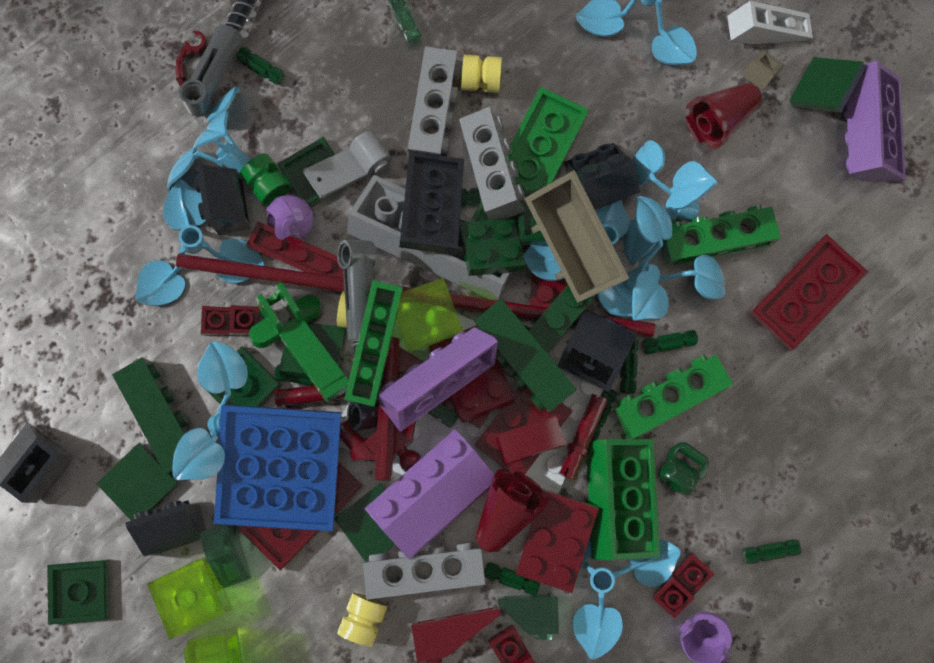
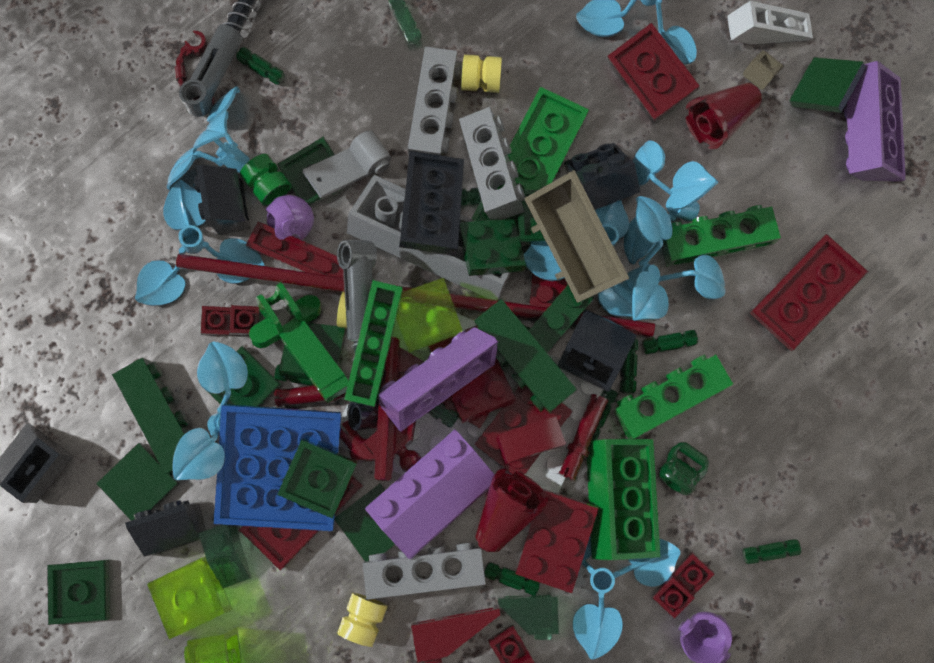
(317, 478): none -> dark green plate
(653, 72): none -> dark red plate

